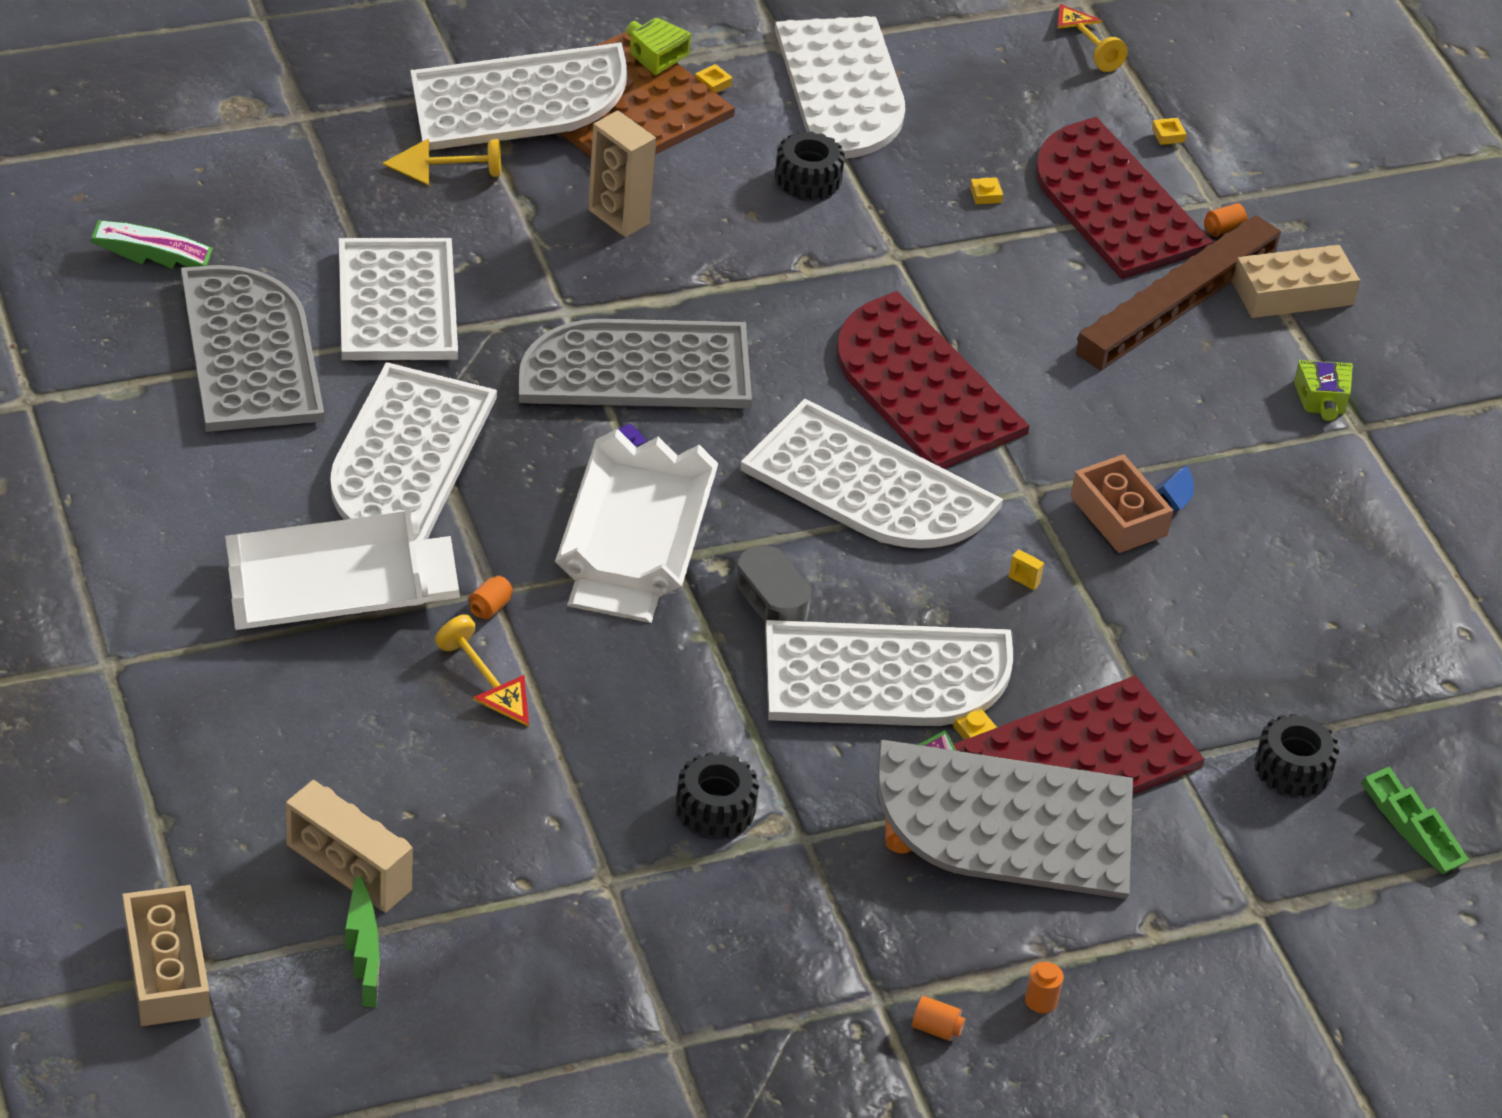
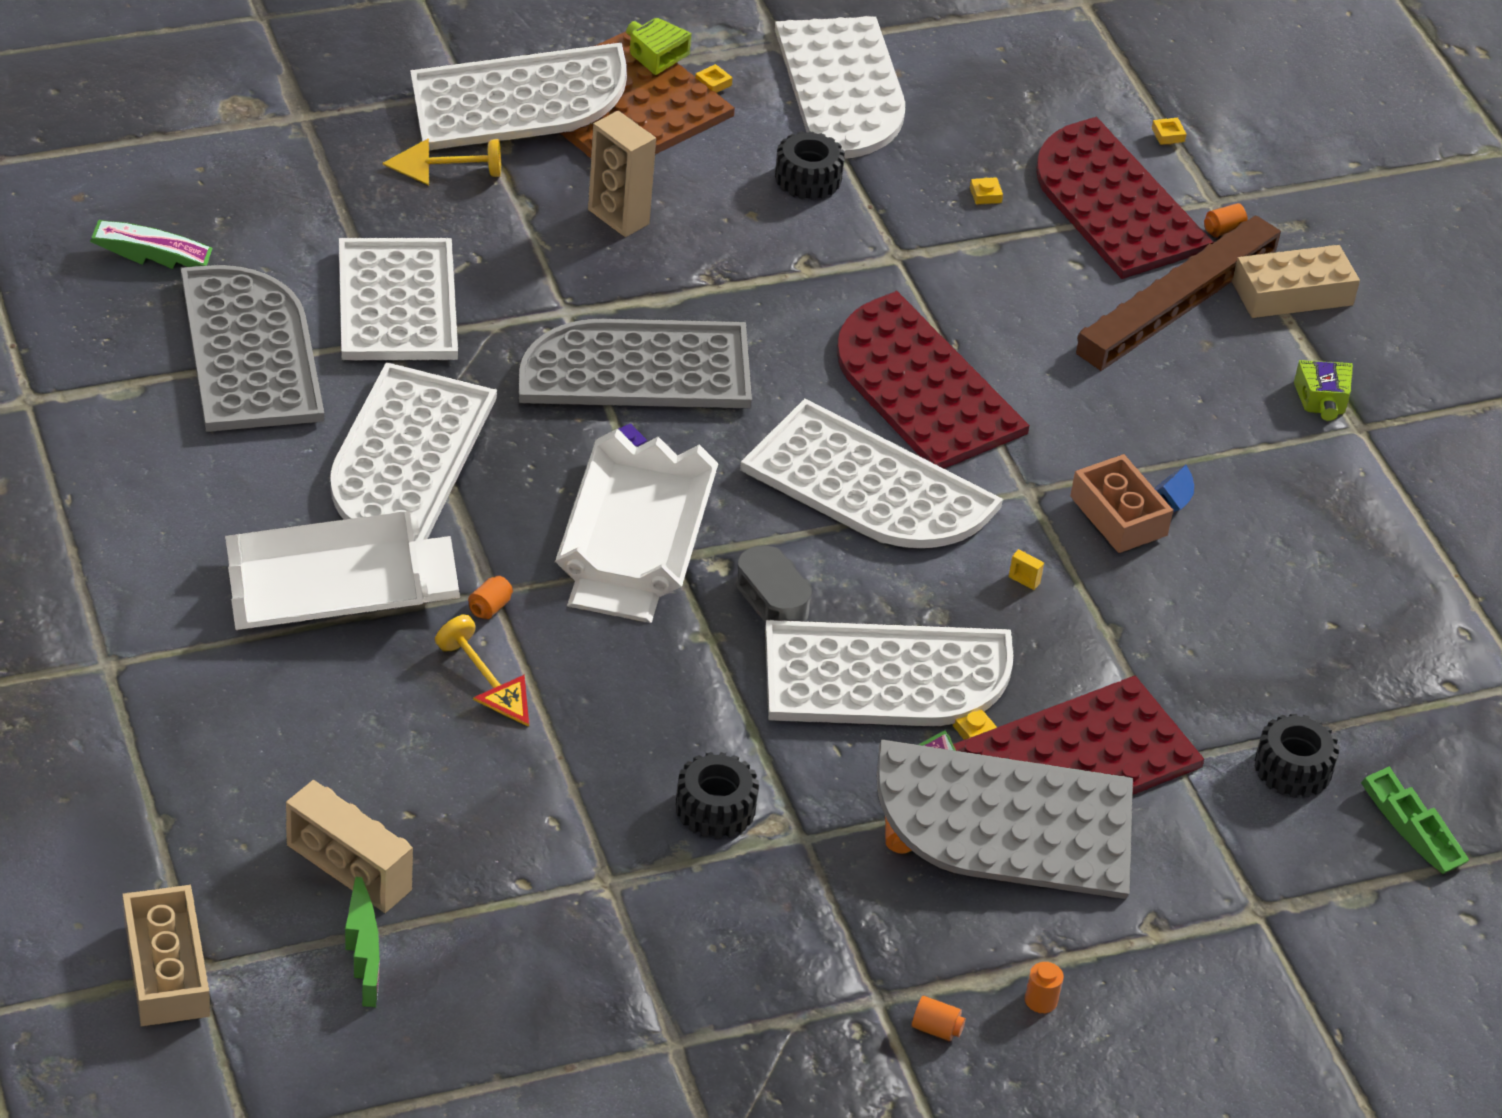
(1109, 52): yellow piece -> none

